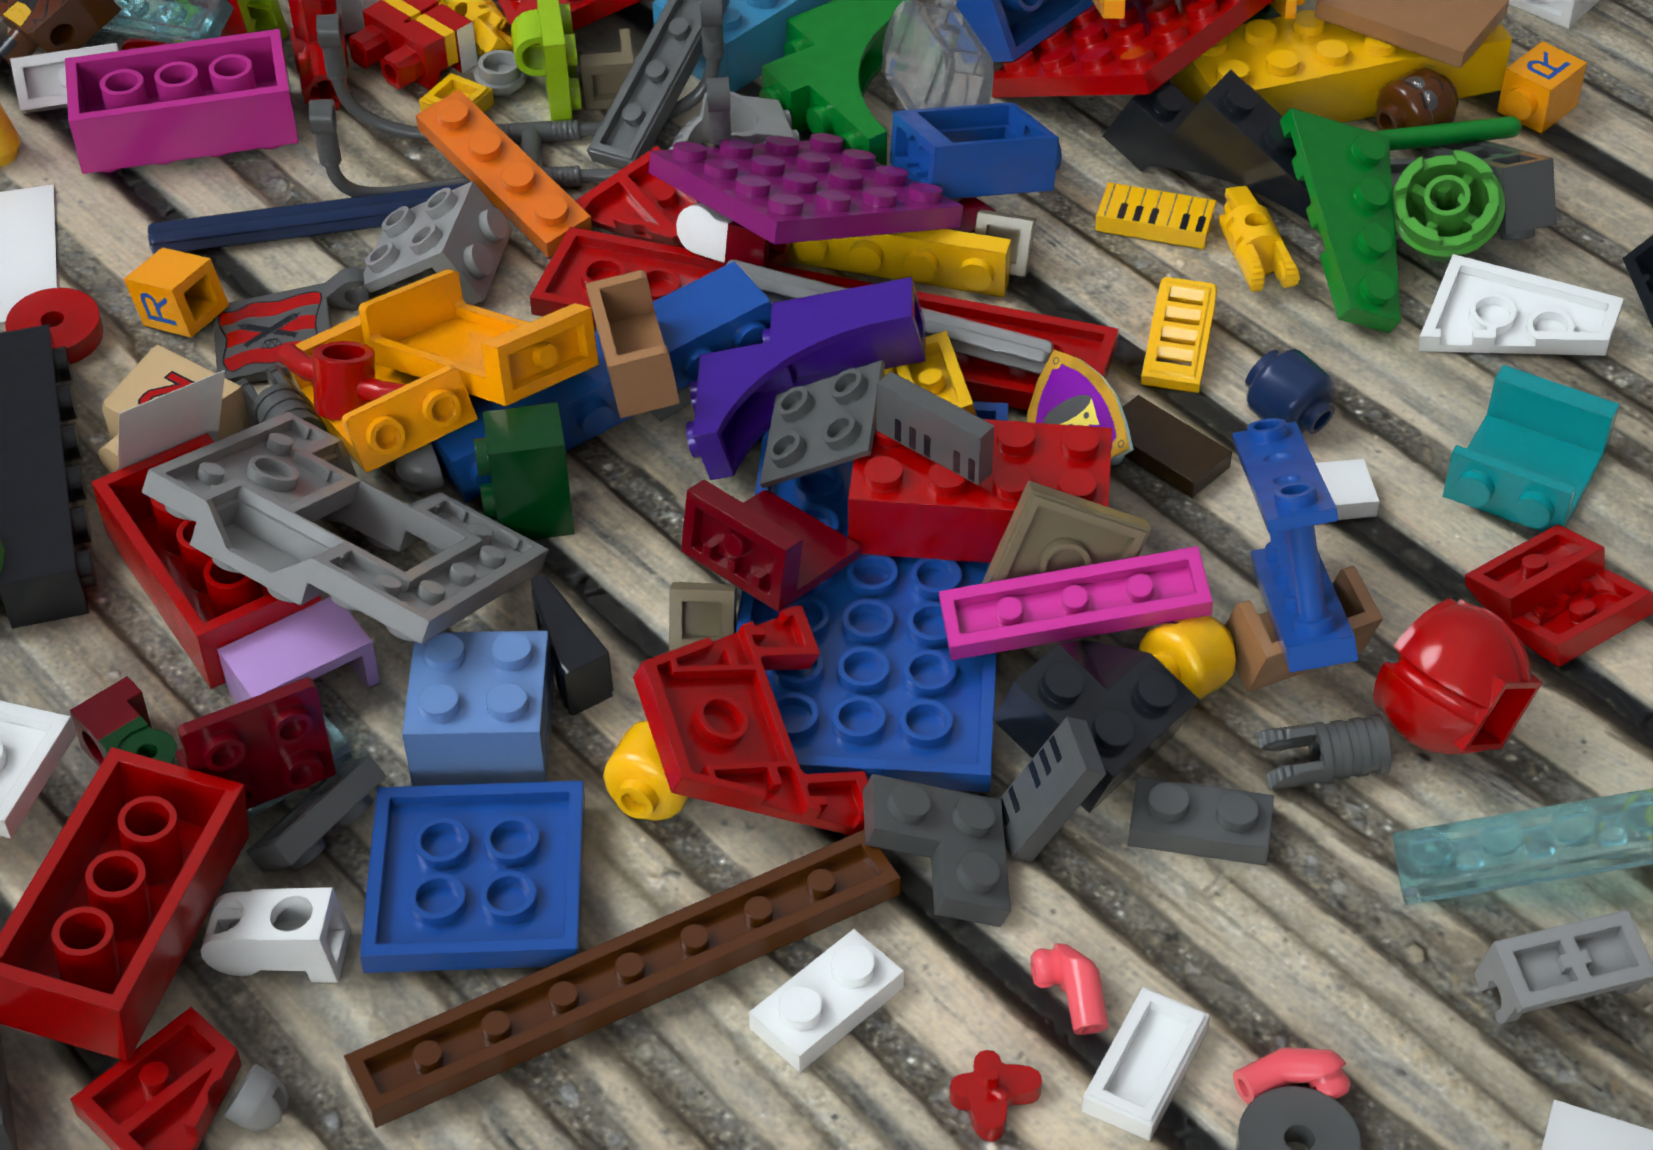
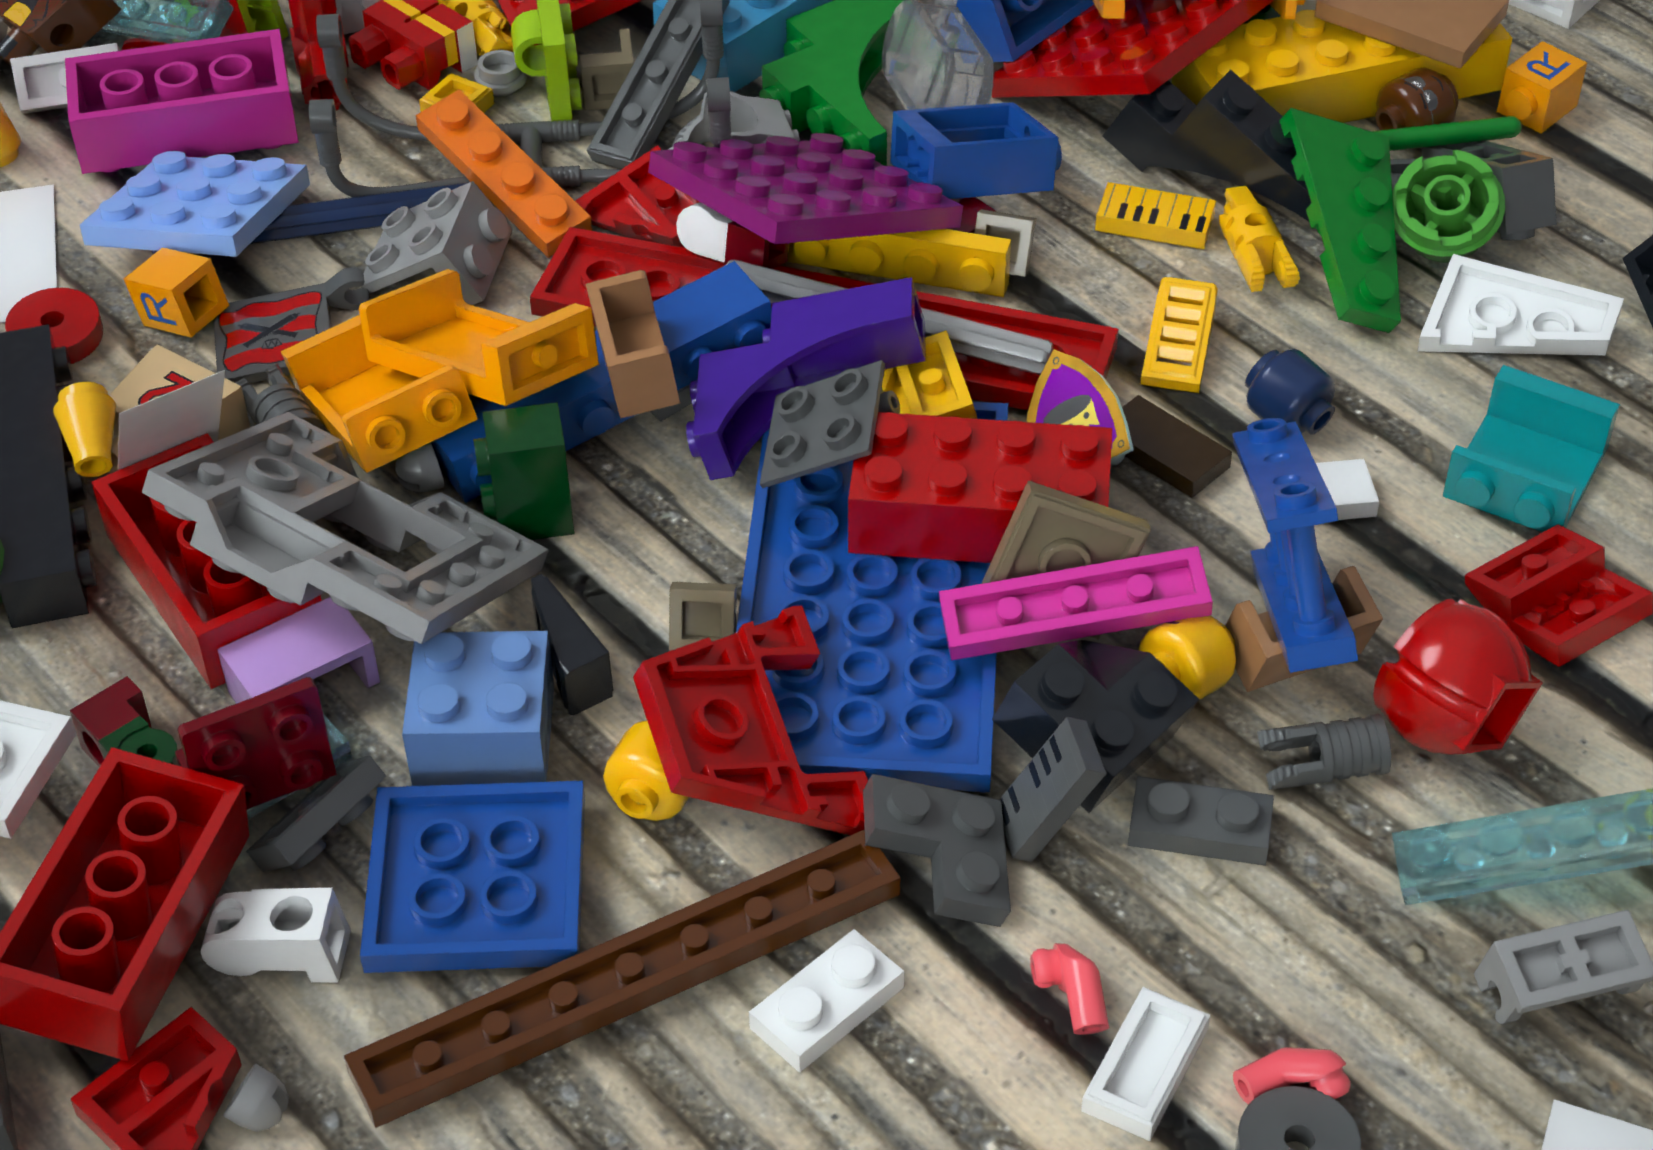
(87, 424): none -> yellow cone
(196, 204): none -> light blue plate
(340, 375): red piece -> none
(762, 543): dark red bracket -> none
(934, 427): dark grey tile -> none
(992, 1090): red piece -> none

